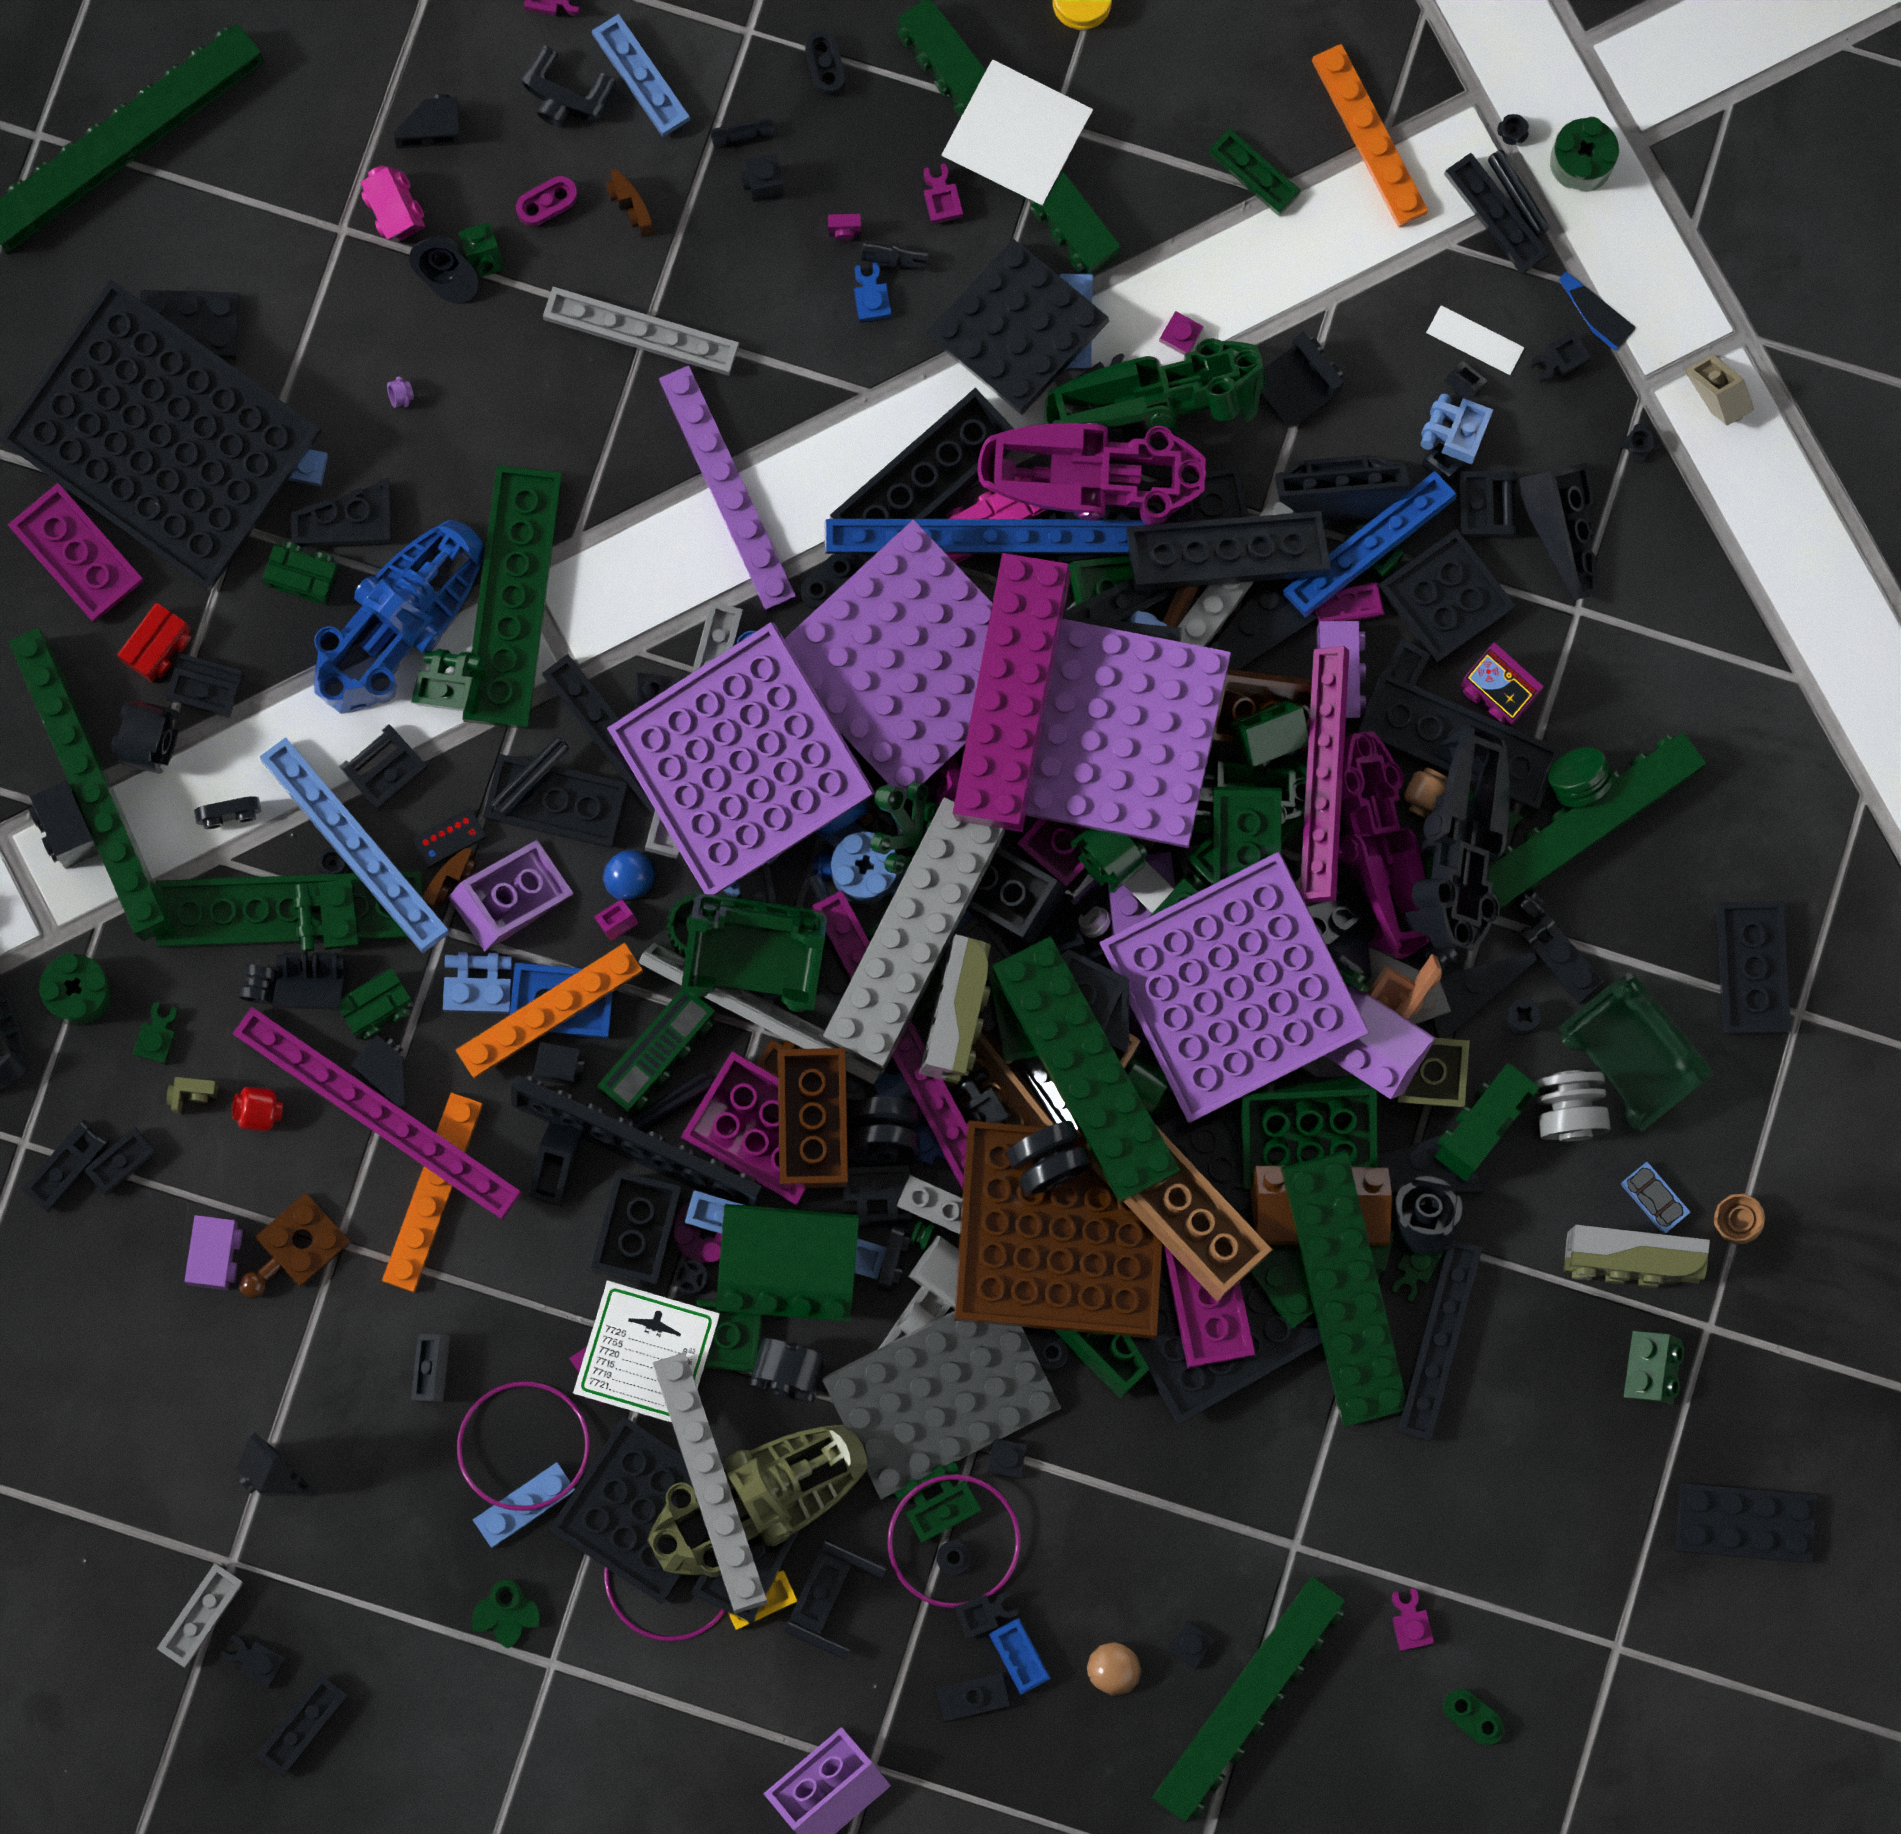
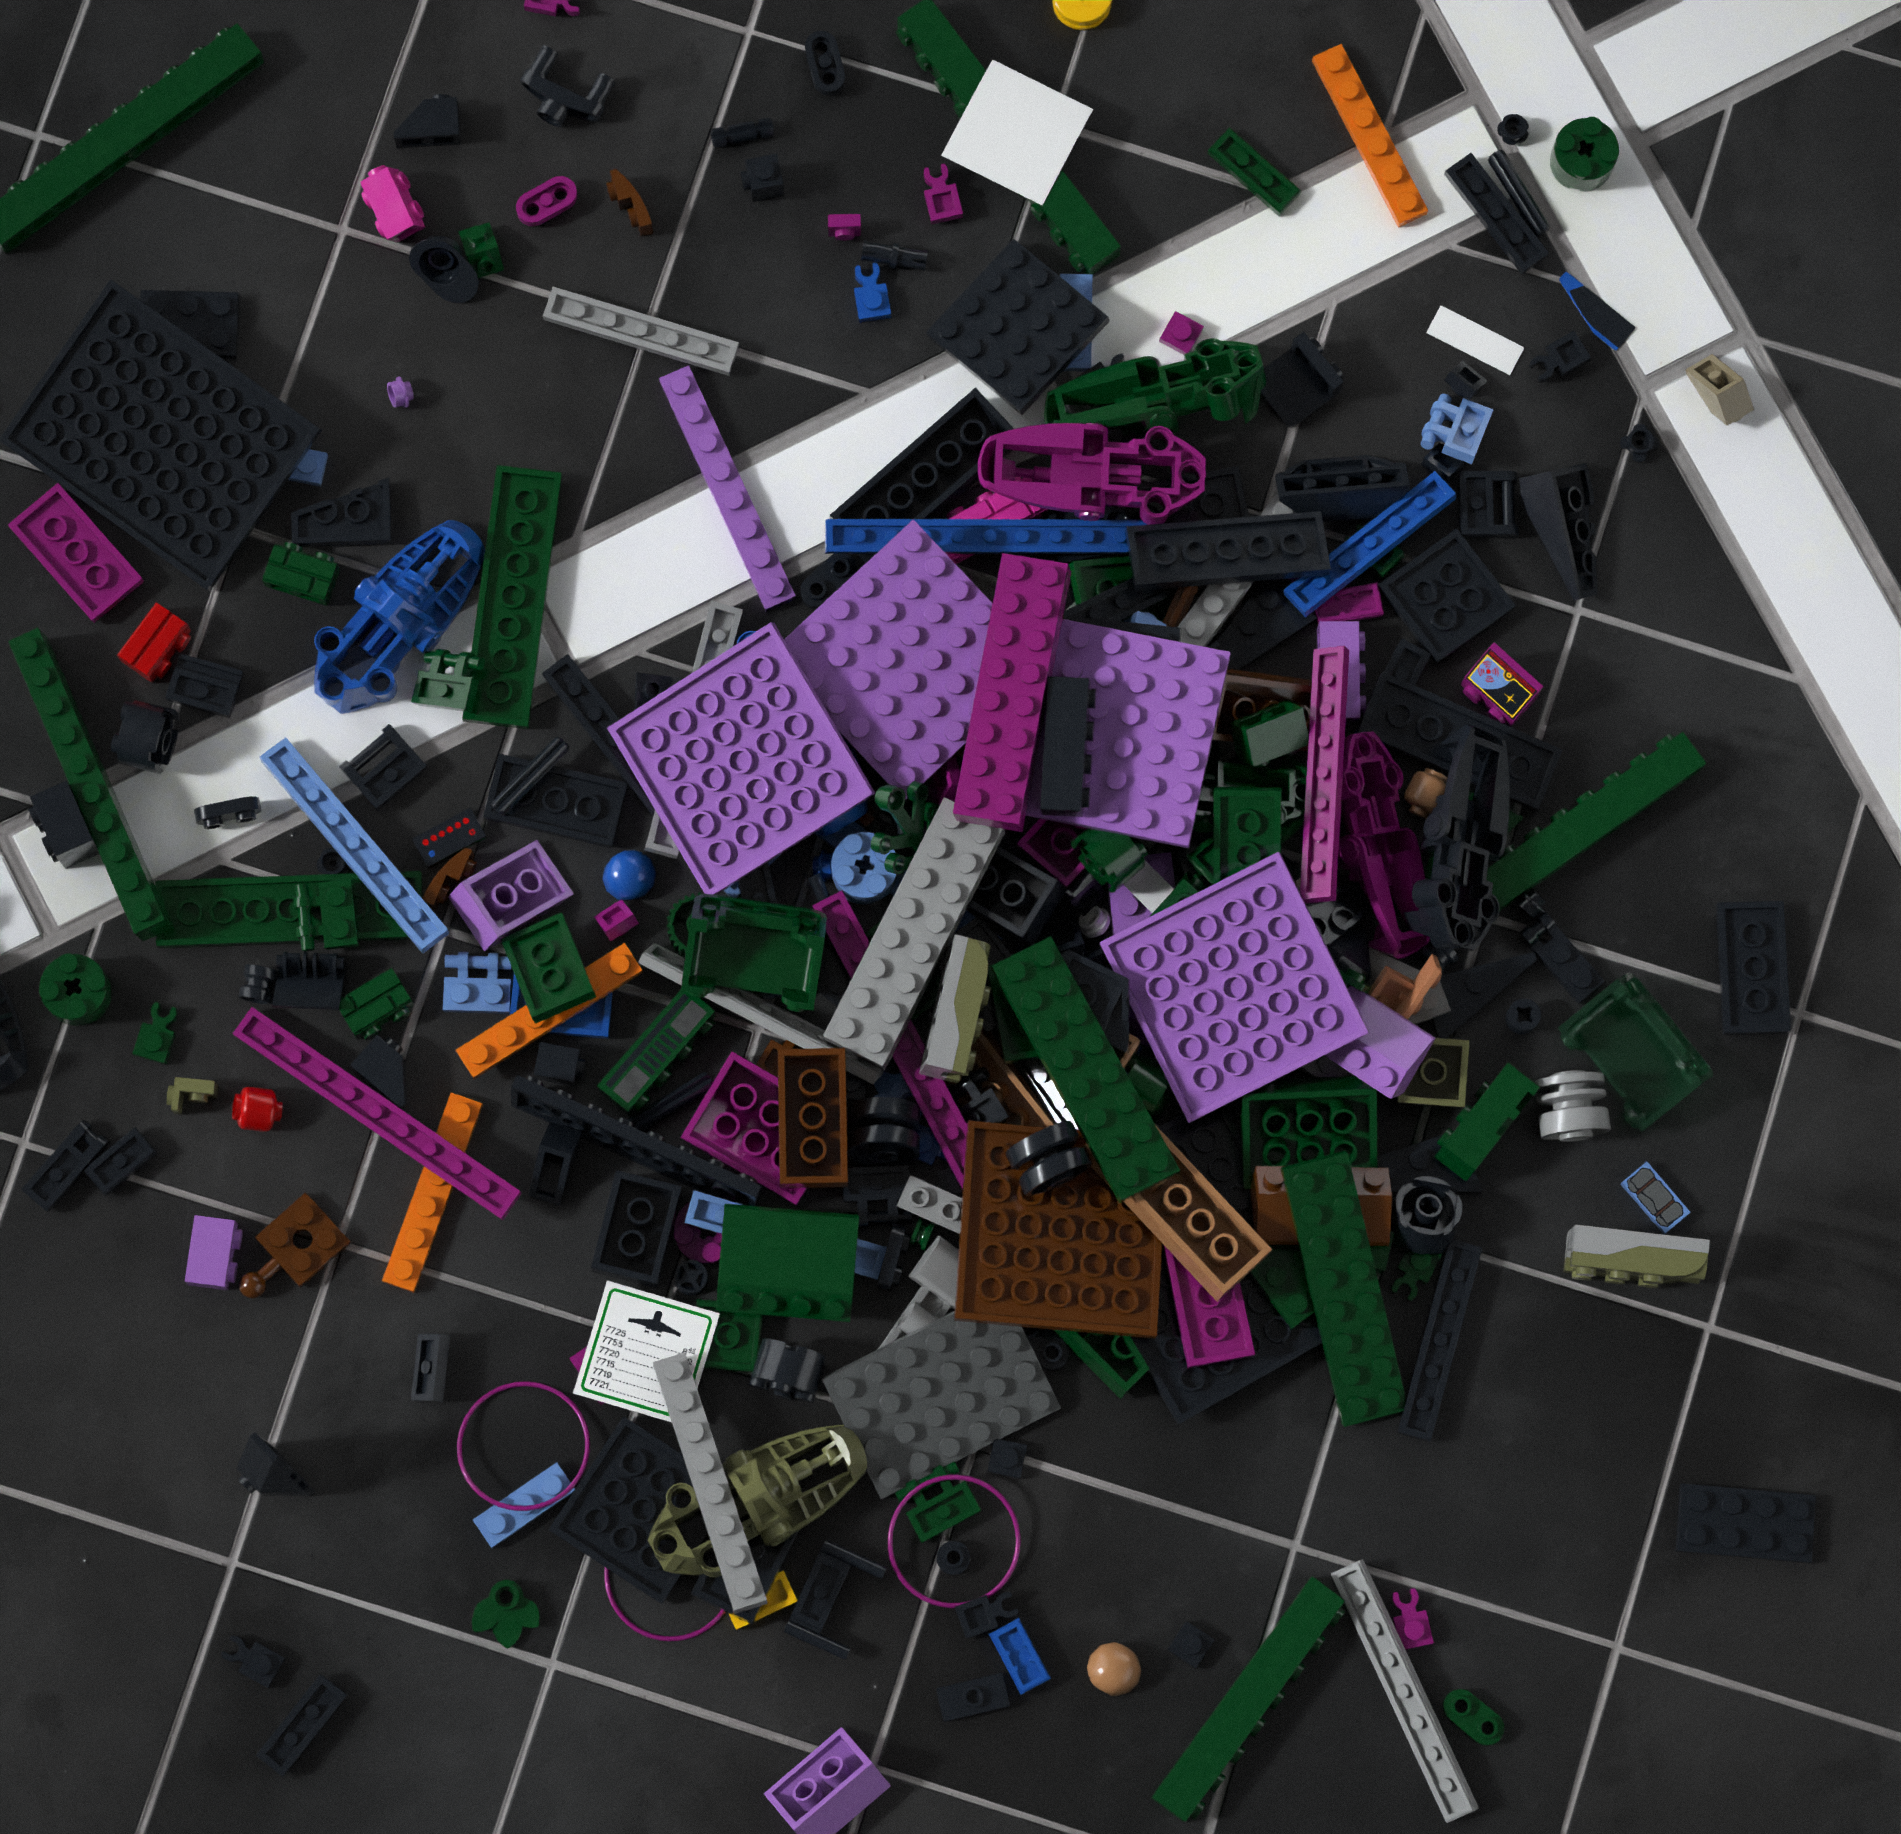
(200, 1615): light grey plate -> none
(548, 968): none -> dark green plate
(640, 75): medium blue plate -> none
(1066, 746): none -> black brick
(1404, 1691): none -> light grey tile
(1580, 777): dark green head -> none
(1653, 1367): dark green bracket -> none
(1739, 1218): medium nougat hair -> none

